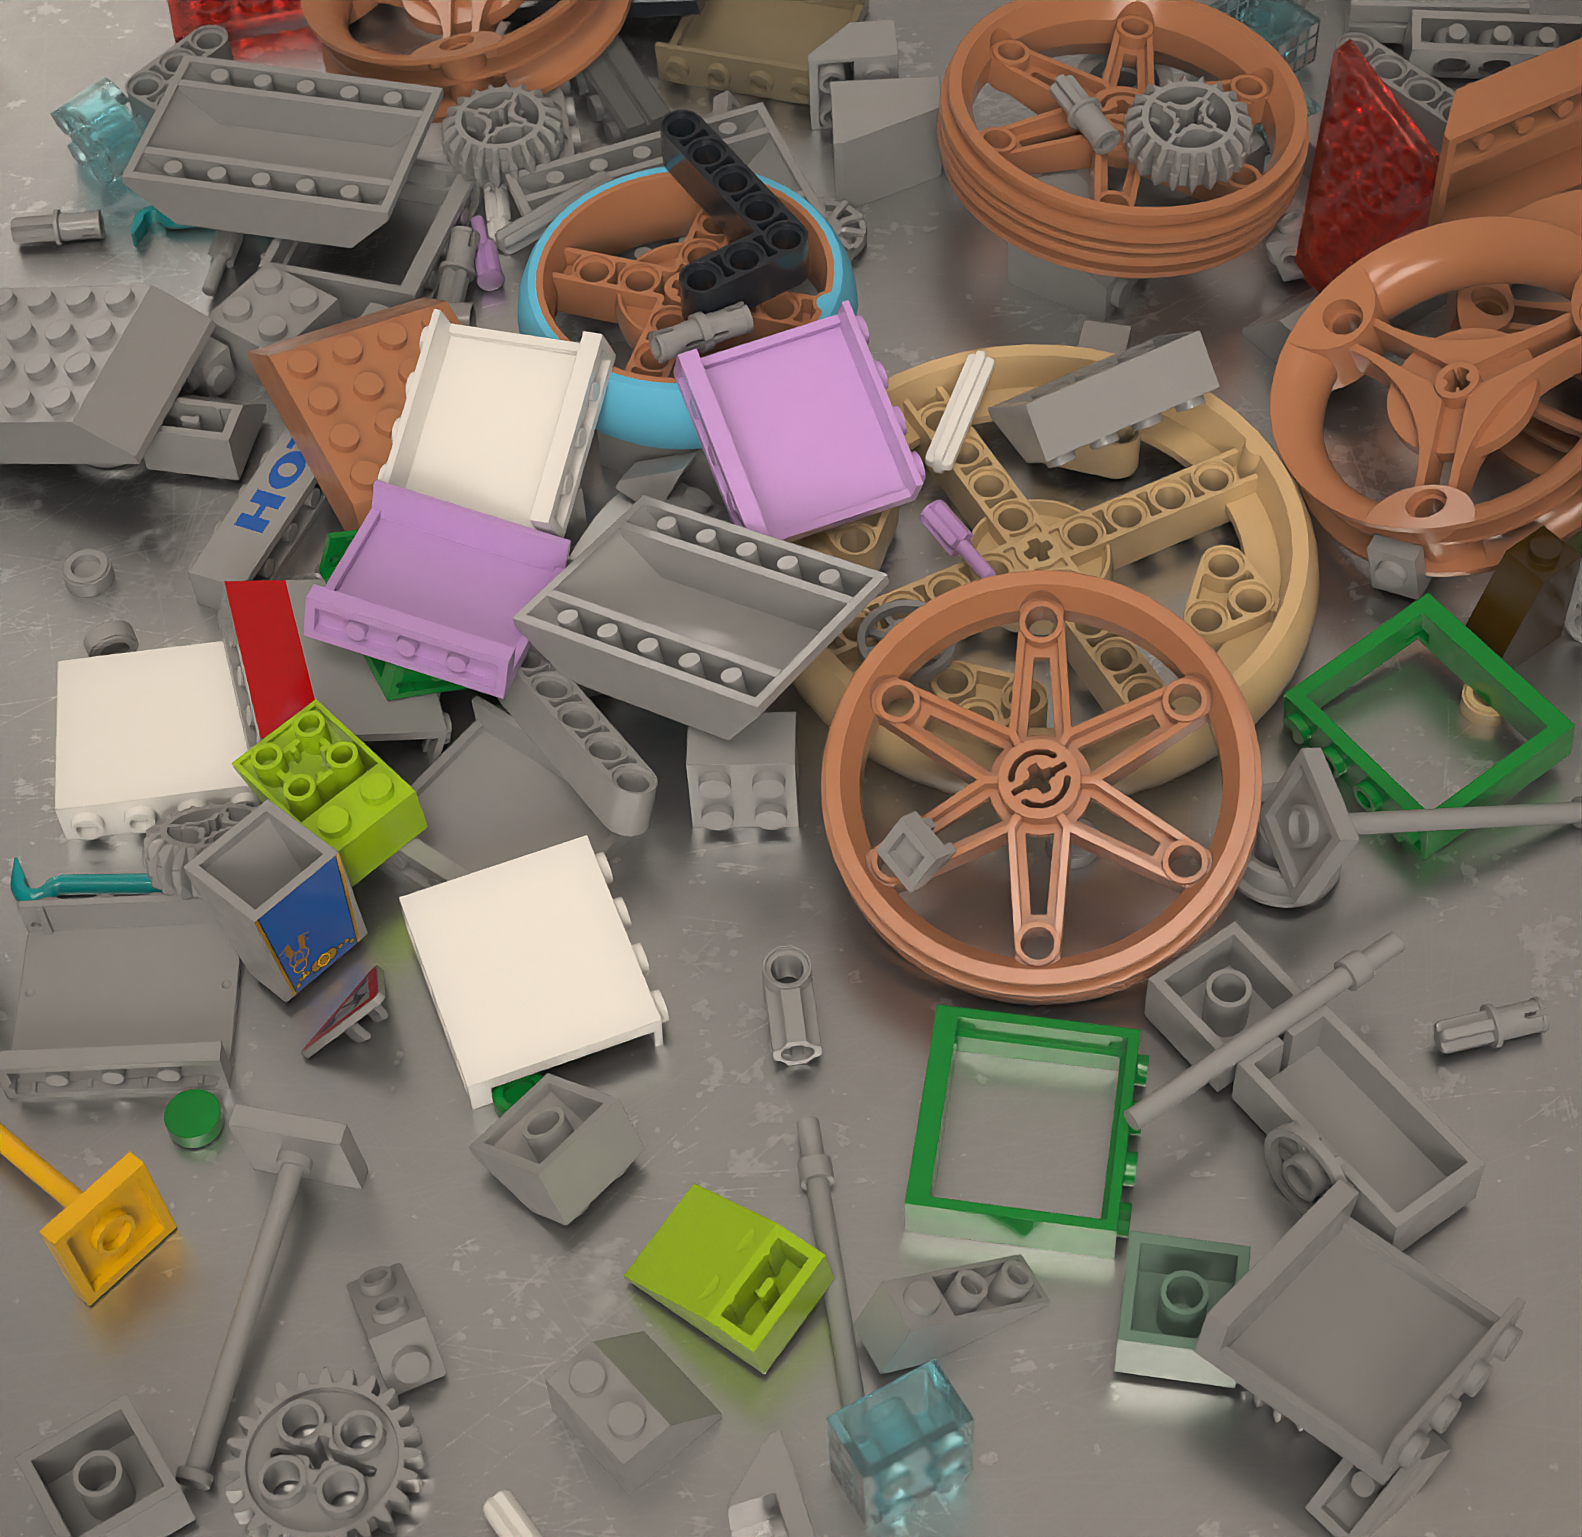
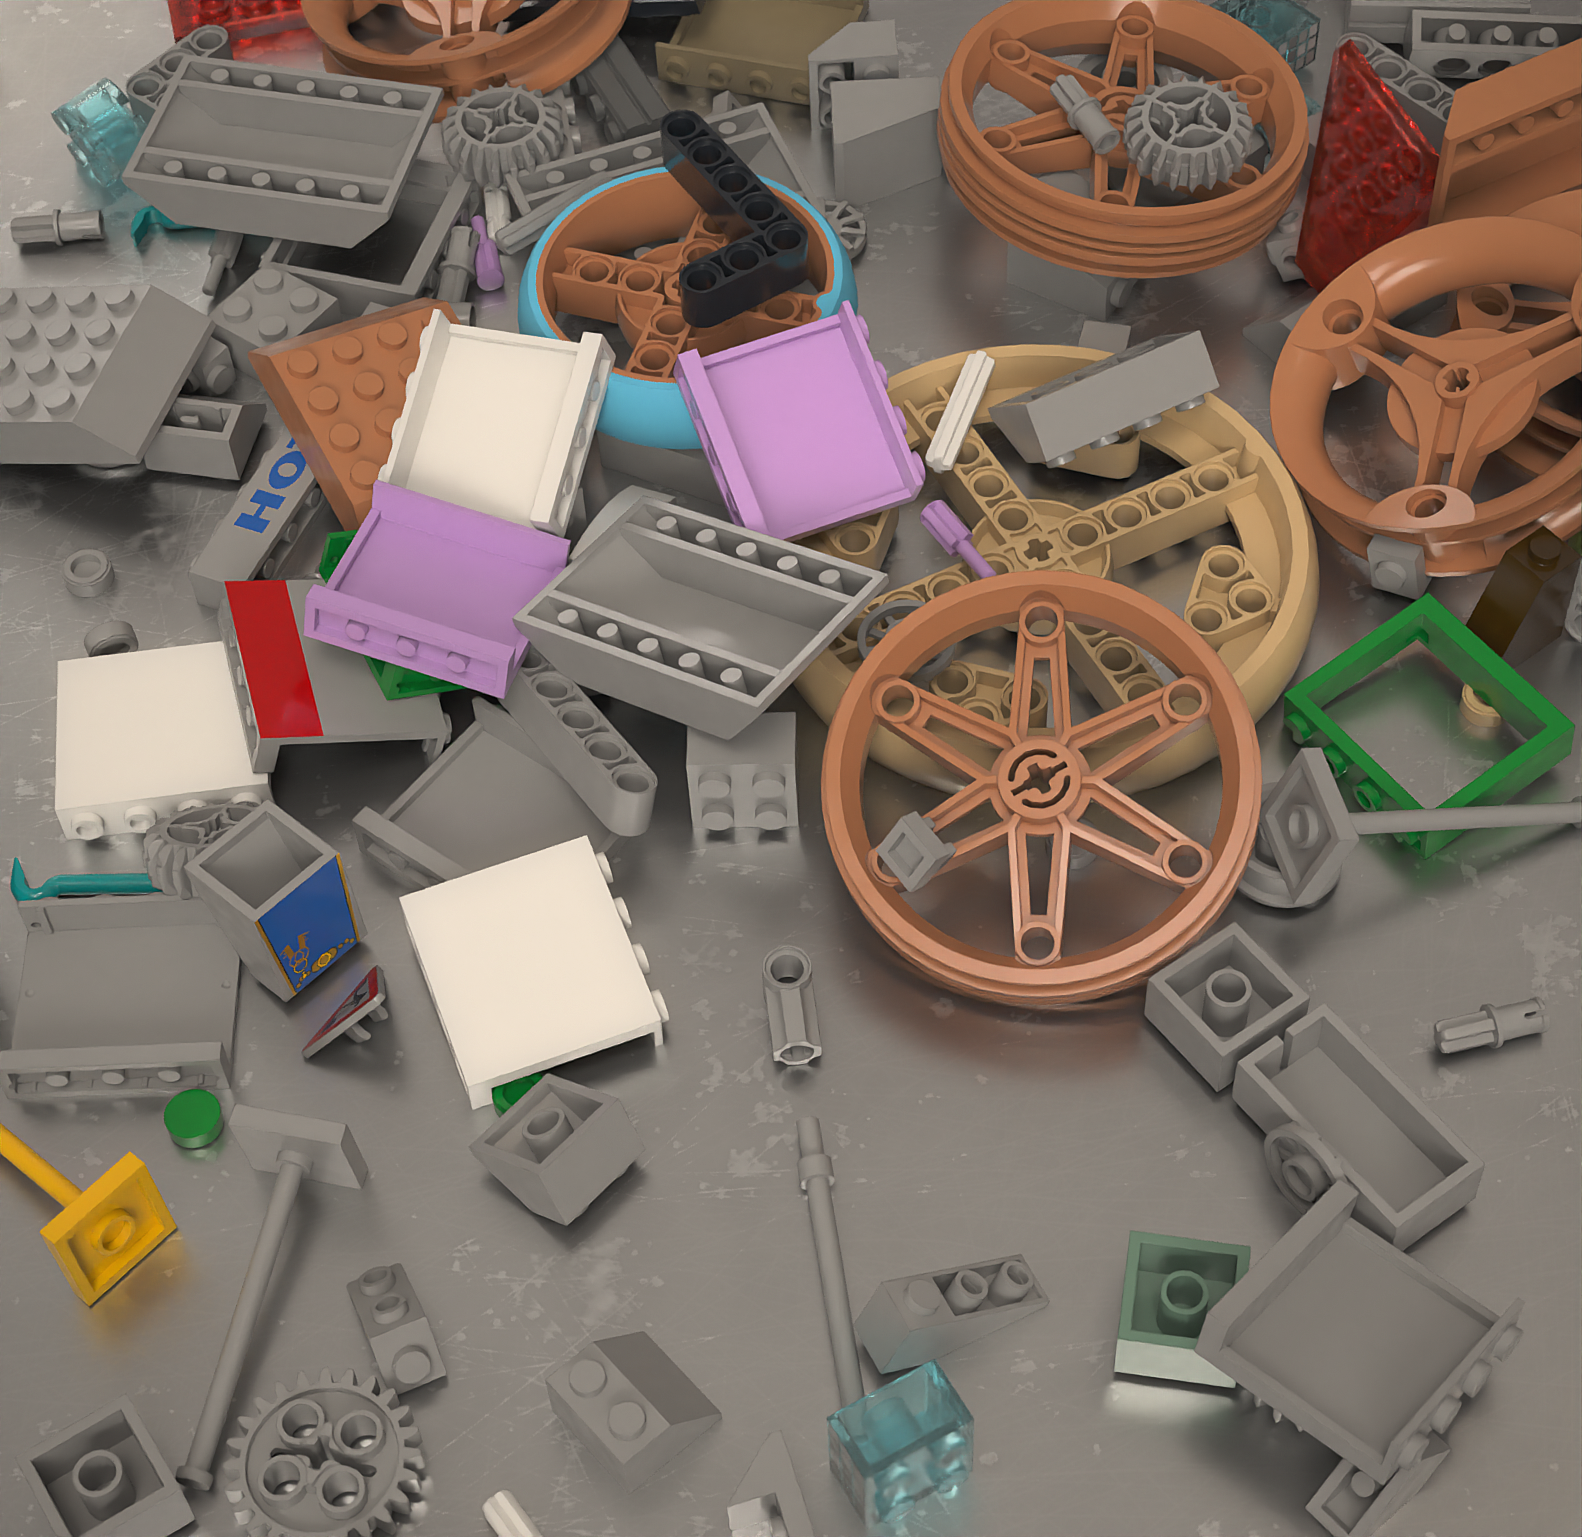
(334, 788): lime slope -> none
(662, 480): light grey slope -> none
(701, 332): light grey pin -> none
(732, 1275): lime slope -> none
(1033, 1040): green window -> none
(1348, 973): light grey bar -> none

